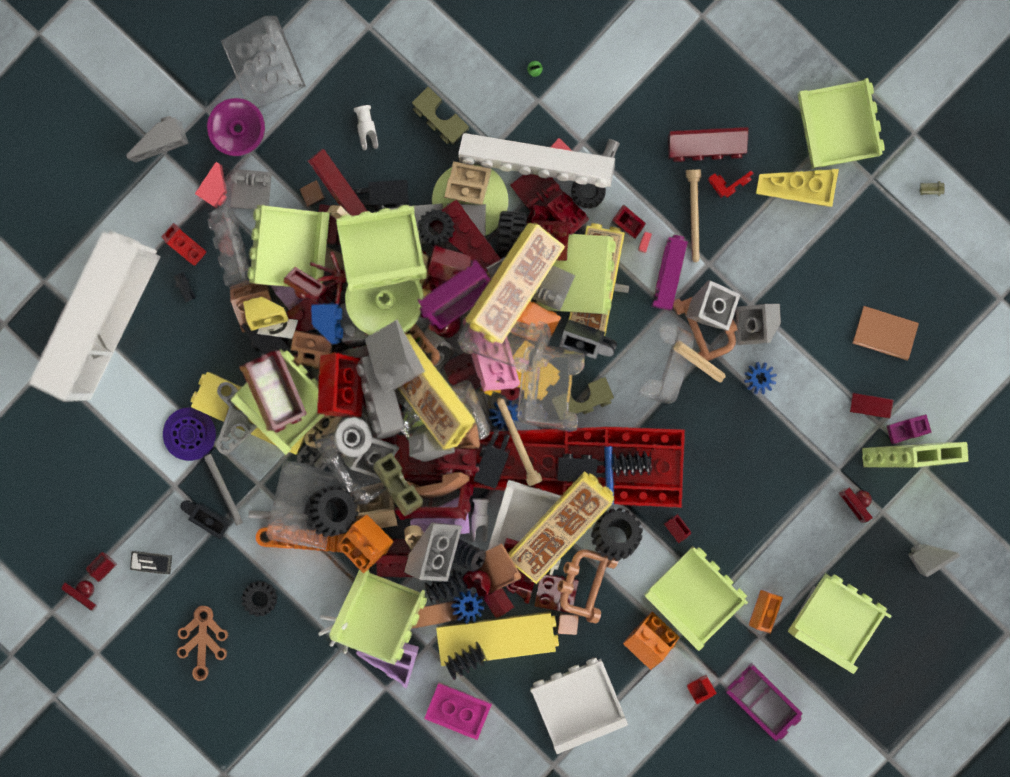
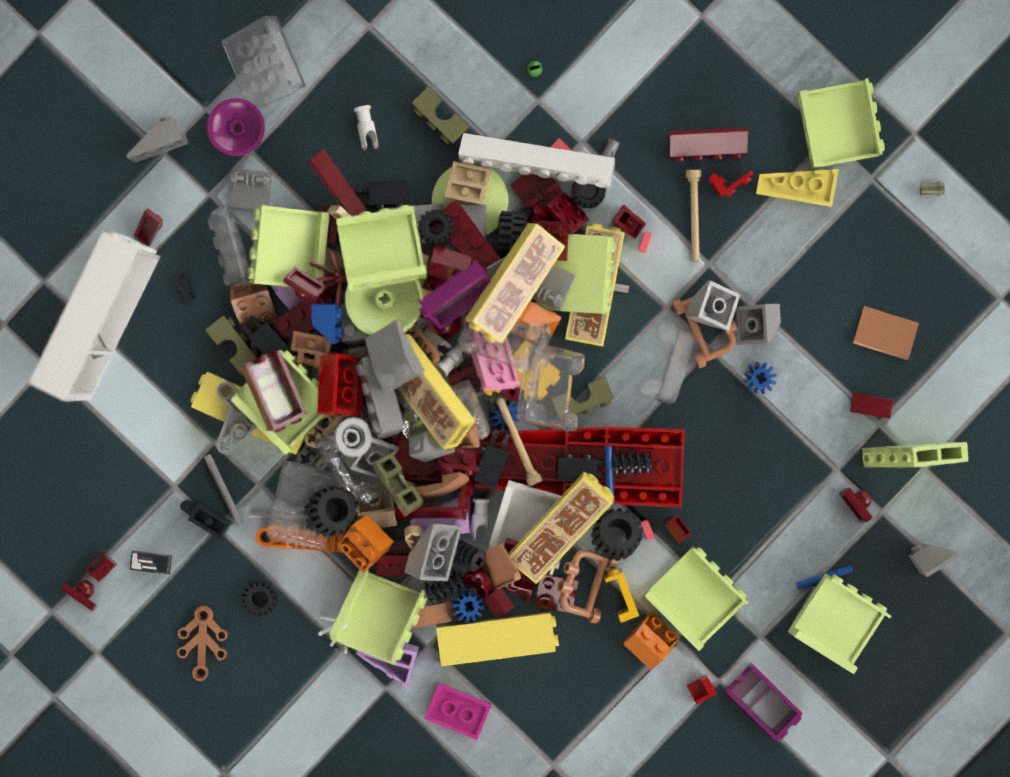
(148, 227): none -> dark red tile
(183, 244): red bracket -> none
(189, 434): dark purple wheel -> none
(213, 187): coral slope -> none
(225, 330): none -> olive arch
(263, 313): light yellow slope -> none
(283, 329): white sticker -> none
(312, 193): nougat slope -> none
(451, 360): none -> white piece
(465, 660): black piece -> none
(568, 624): slope -> none
(578, 705): white panel -> none
(587, 340): black hinge -> none
(631, 611): none -> yellow panel
(647, 529): none -> coral tile
(669, 272): magenta door -> none
(699, 361): tan axle -> none
(765, 611): orange slope -> none
(815, 580): none -> blue bar
(909, 429): magenta slope -> none

